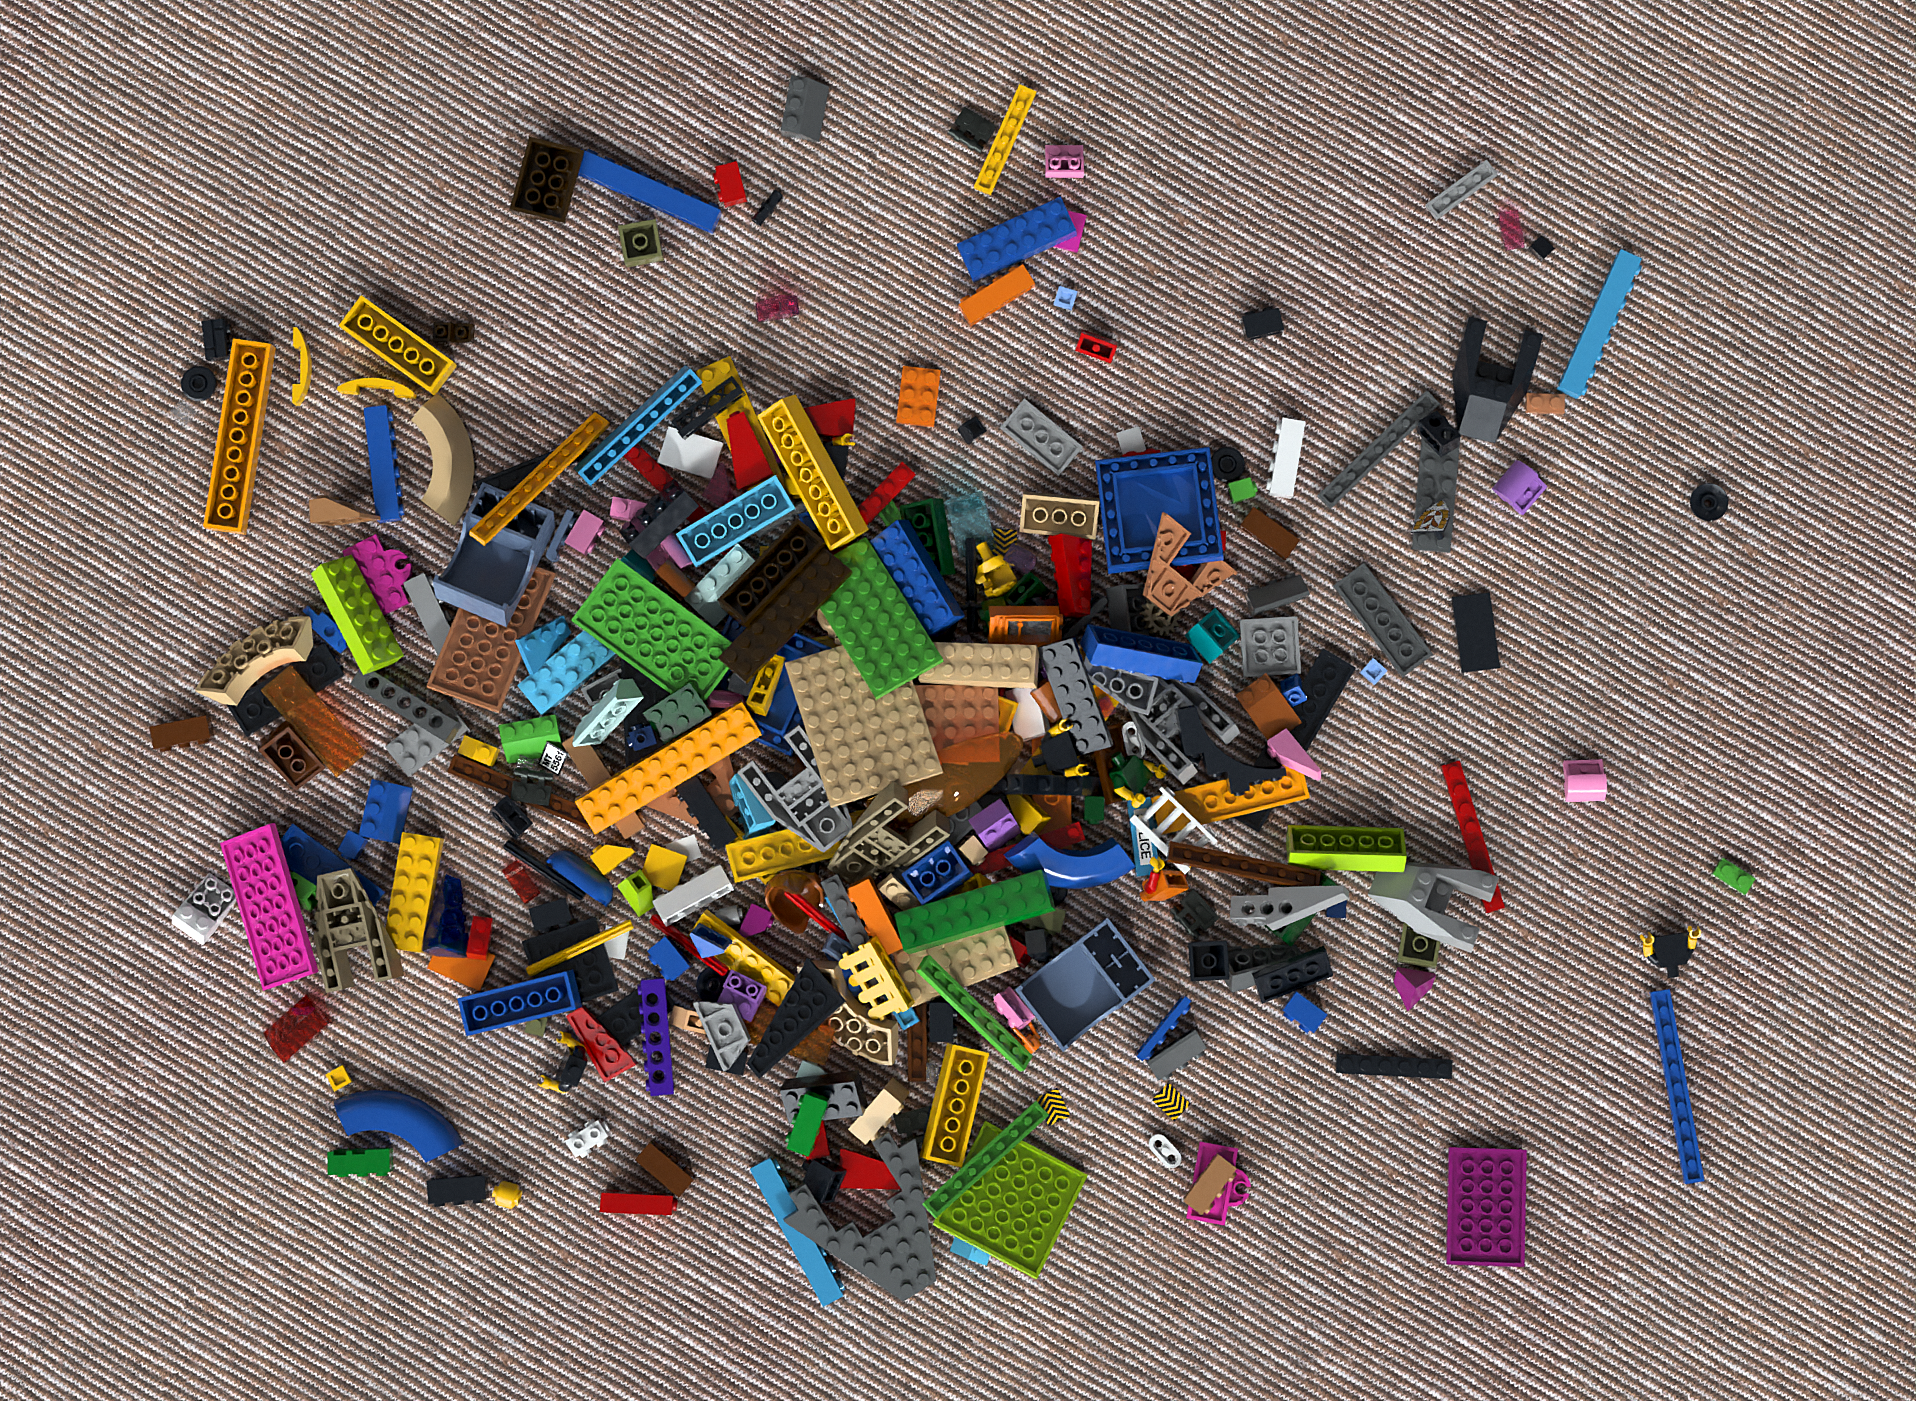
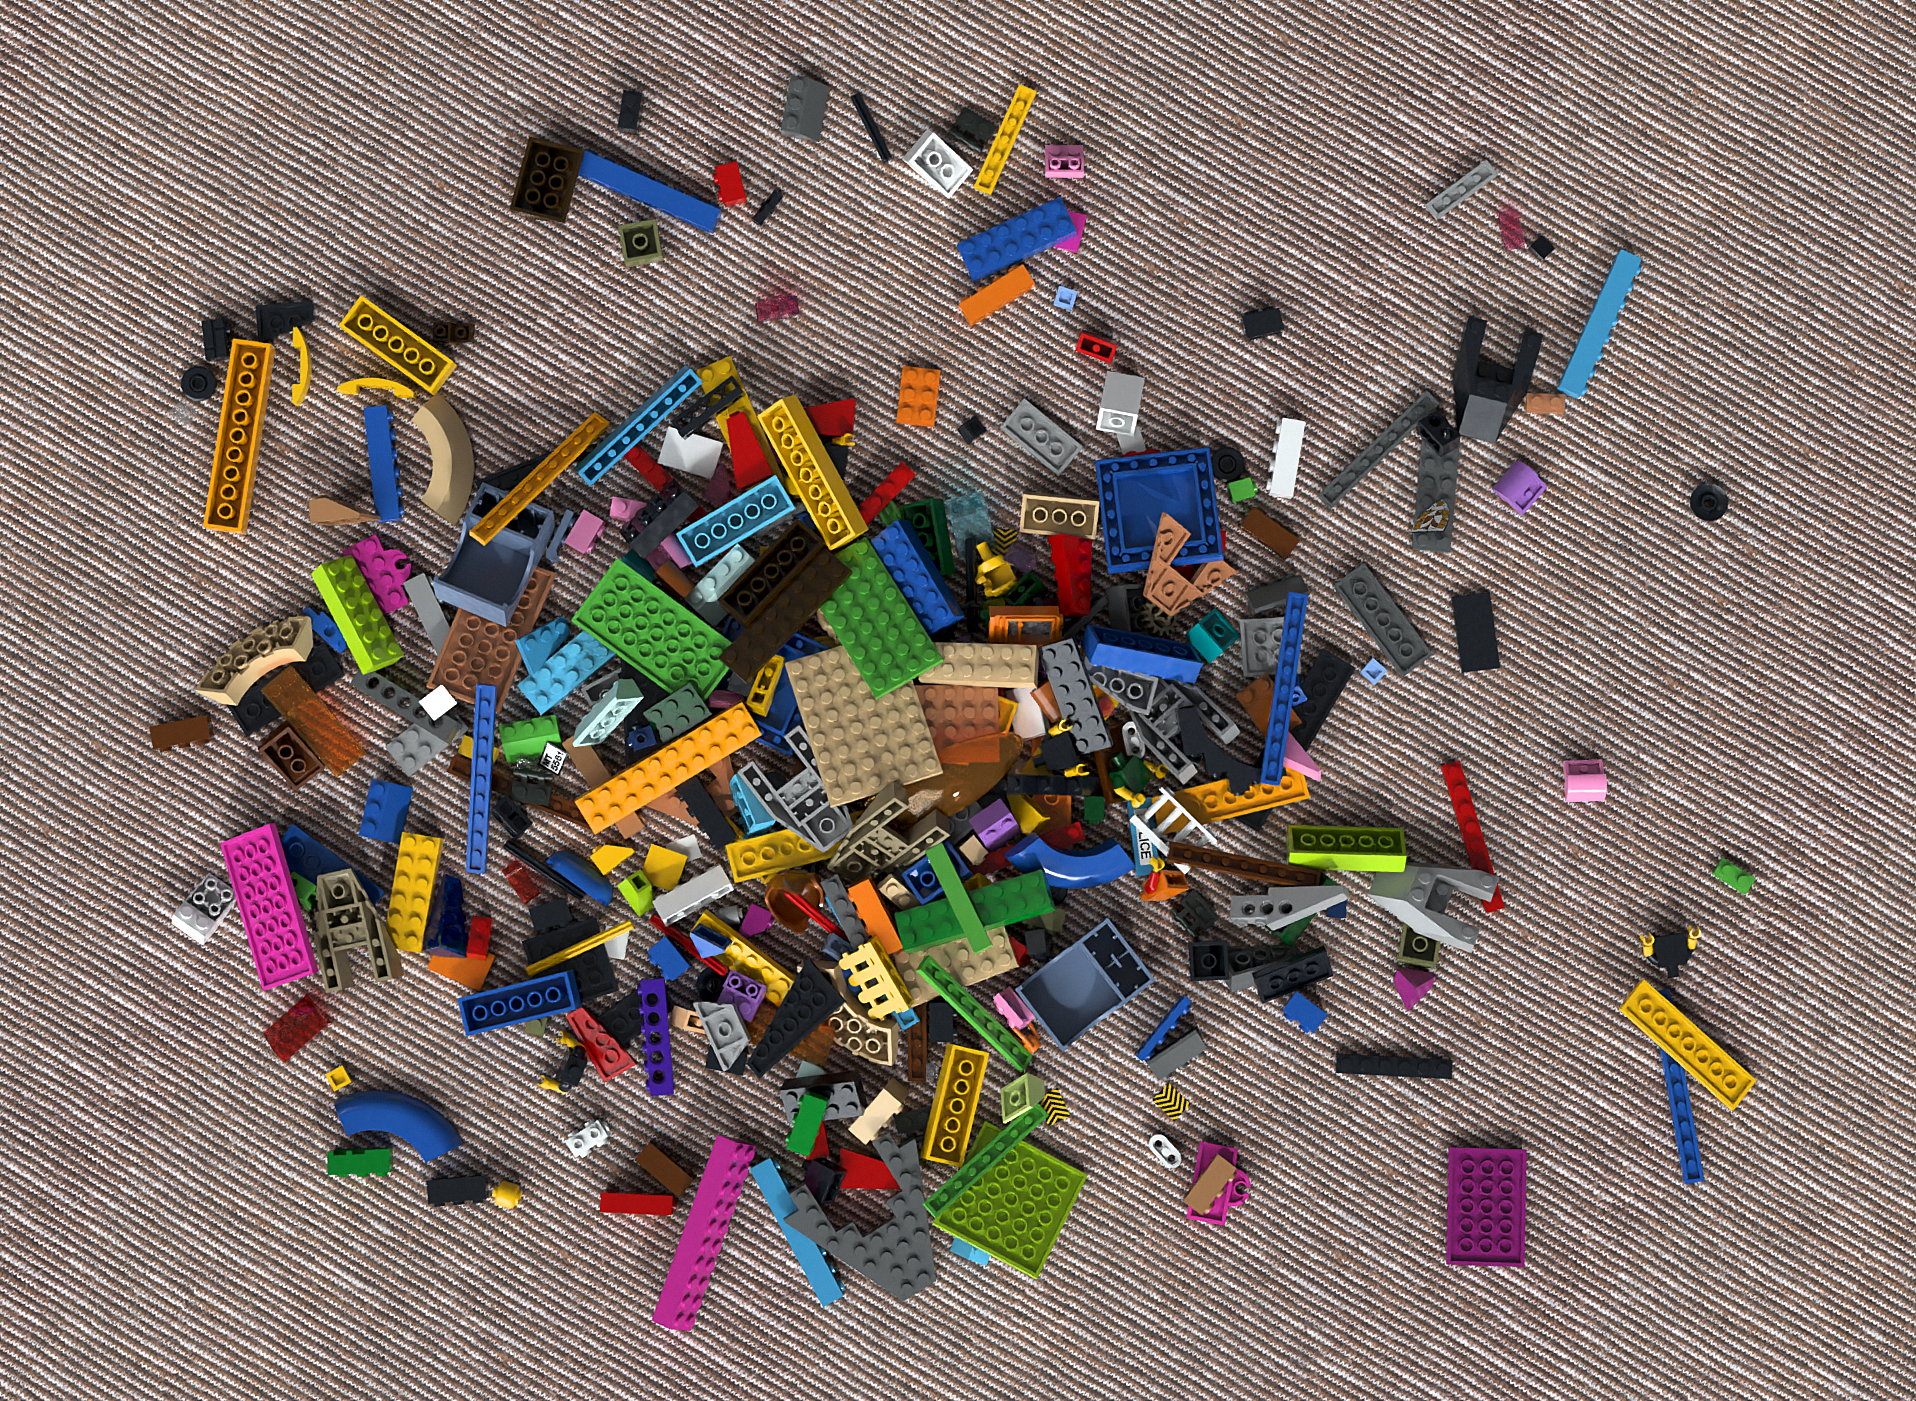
(280, 319): none -> black wing
(352, 845): blue brick -> none
(438, 702): none -> white sticker
(481, 778): none -> blue plate
(630, 112): none -> black brick
(703, 1233): none -> dark pink brick
(871, 127): none -> black axle
(937, 163): none -> white slope
(959, 898): none -> bright green tile
(1021, 1096): none -> yellowish green slope
(1120, 403): none -> white slope
(1283, 689): none -> blue plate
(1687, 1044): none -> yellow plate

